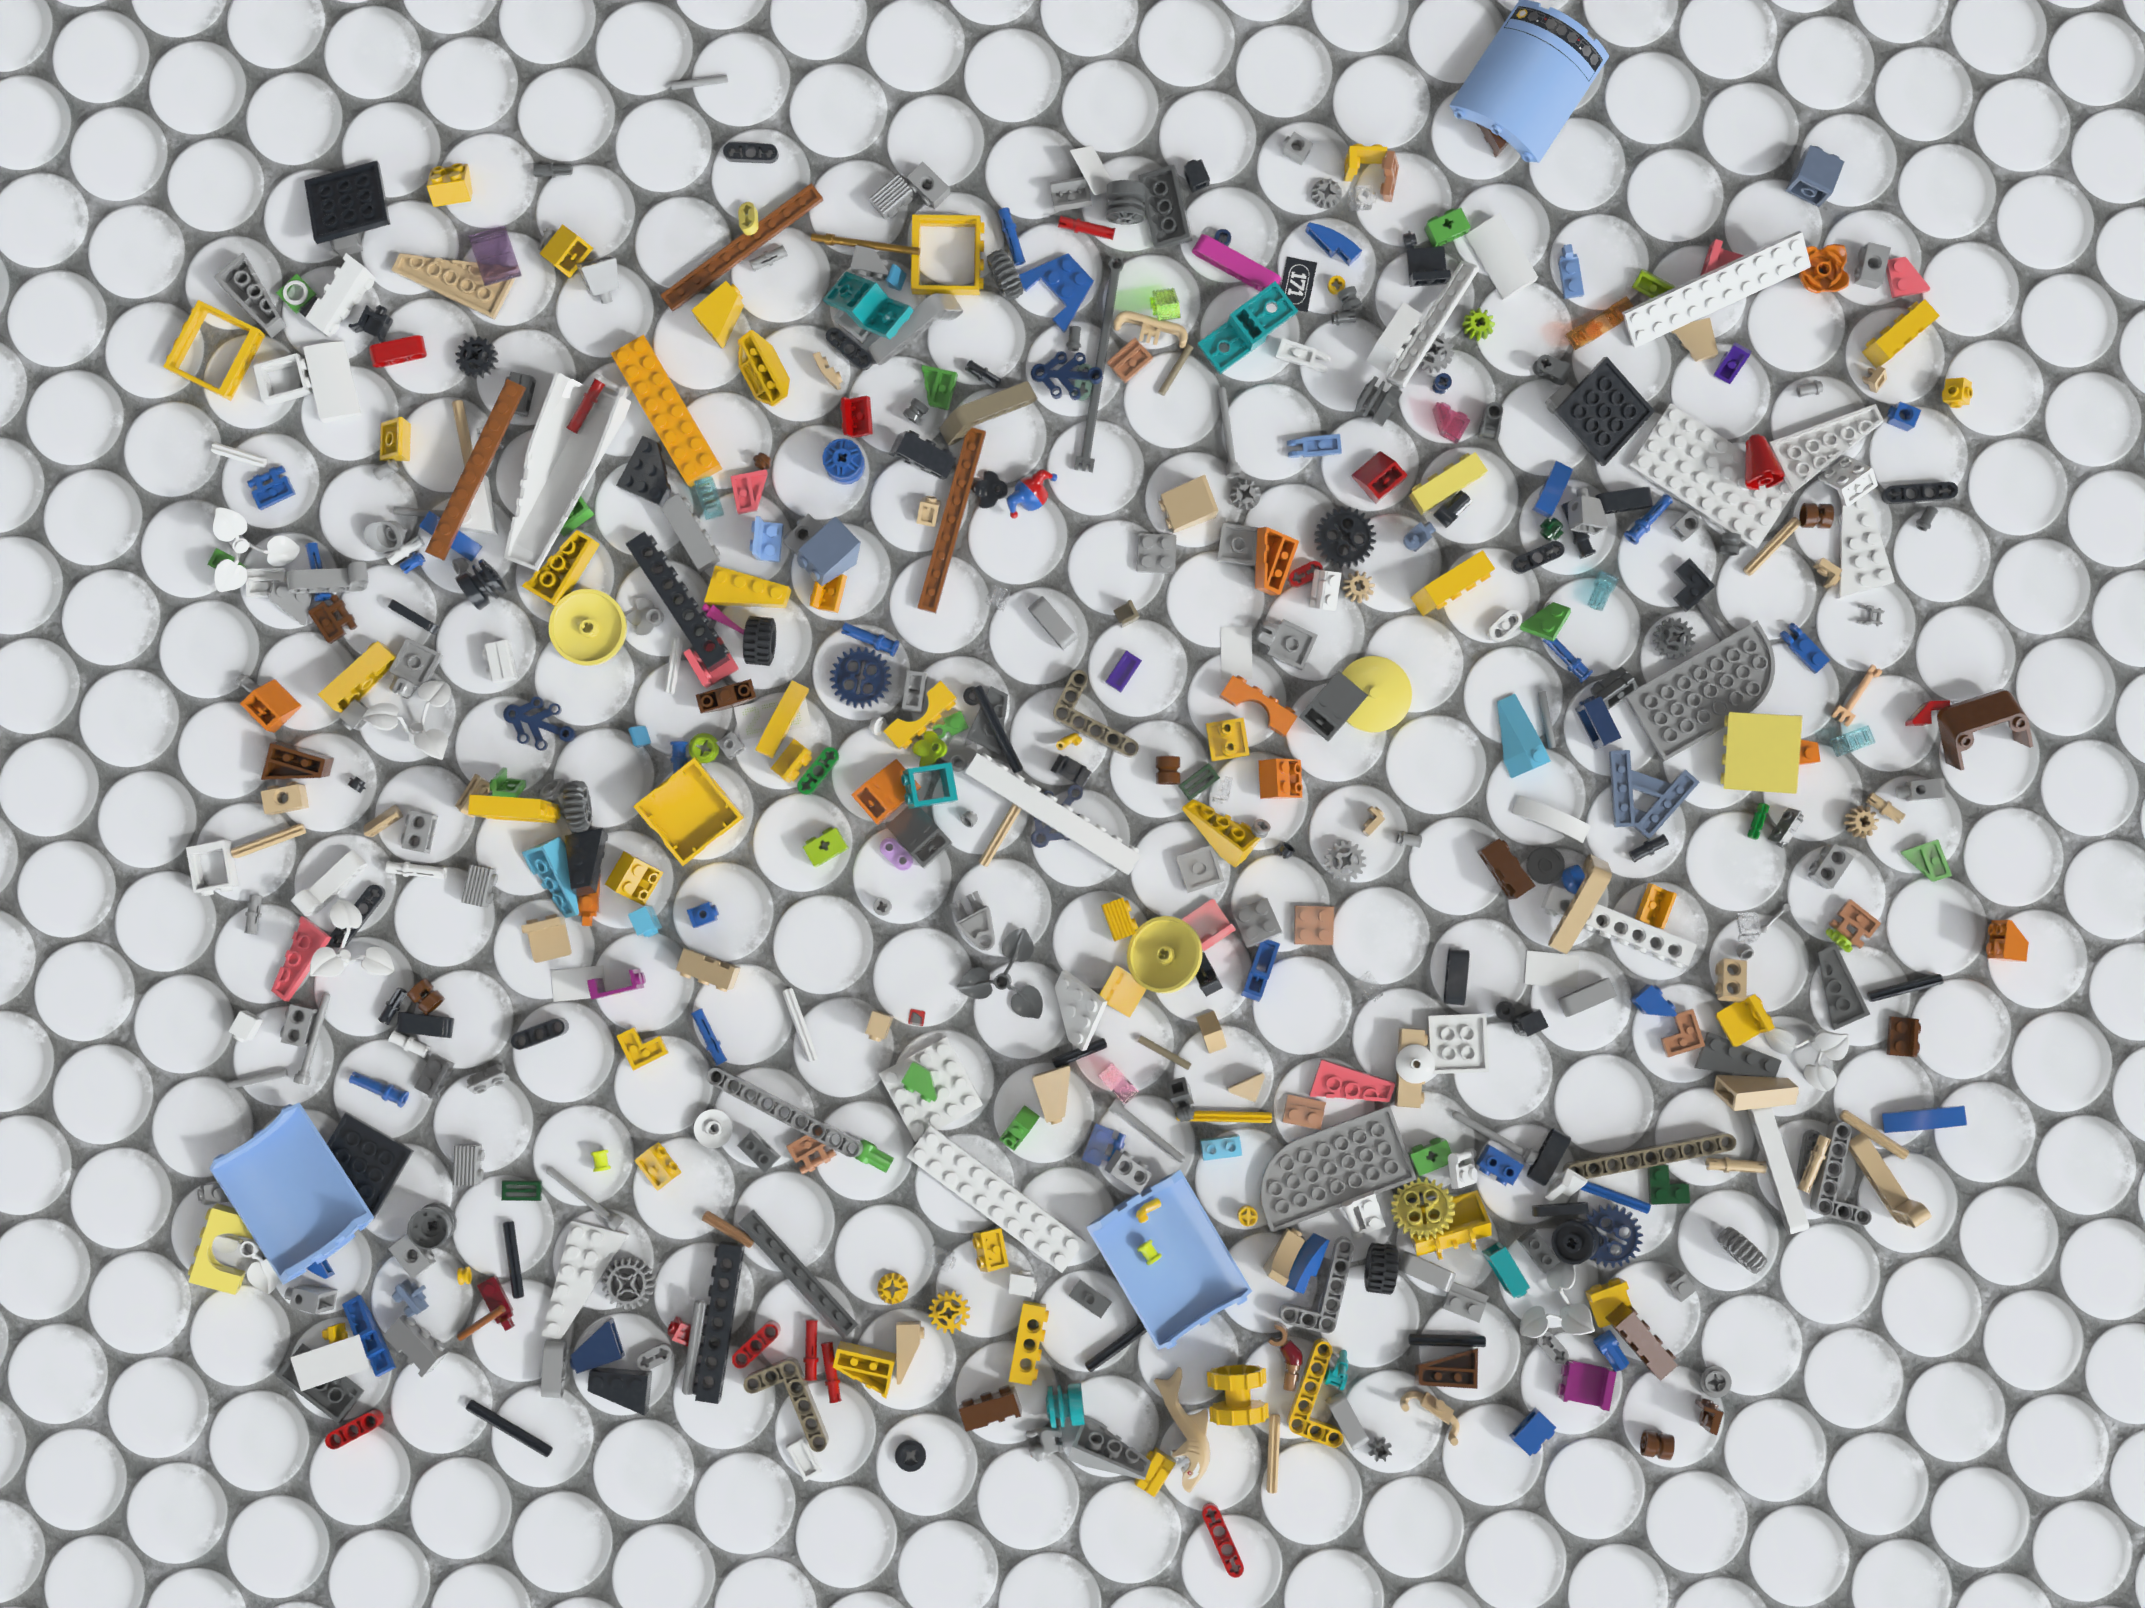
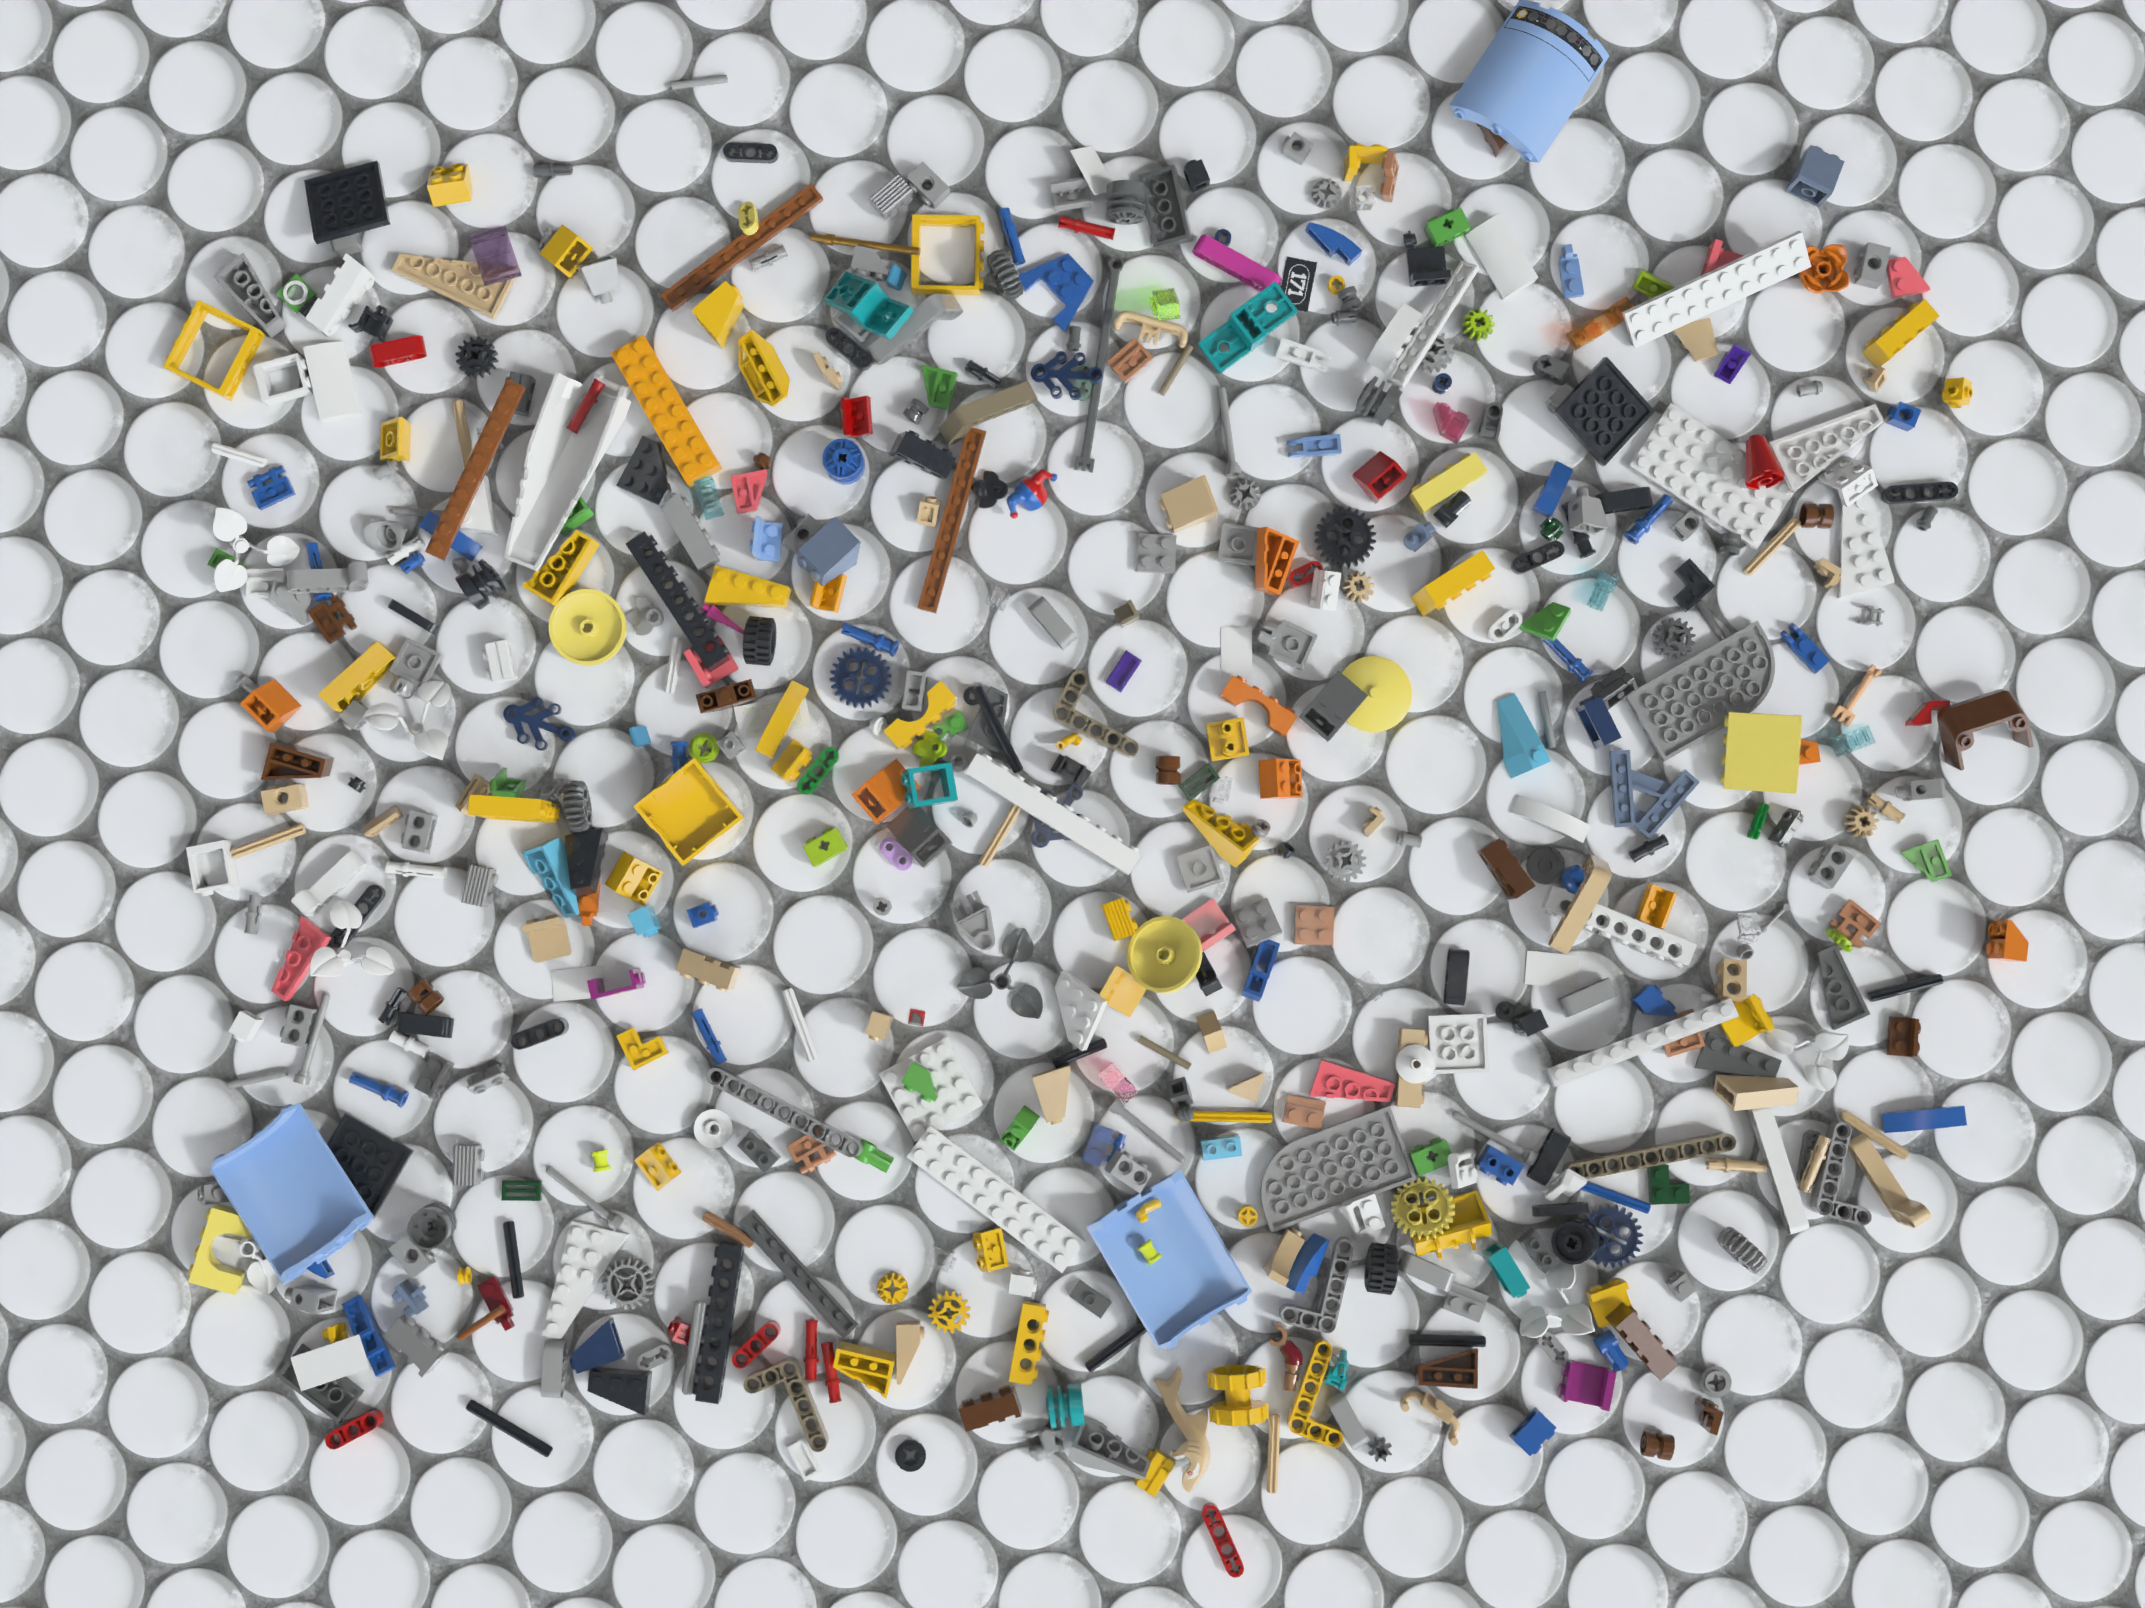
(1642, 1042): none -> white brick

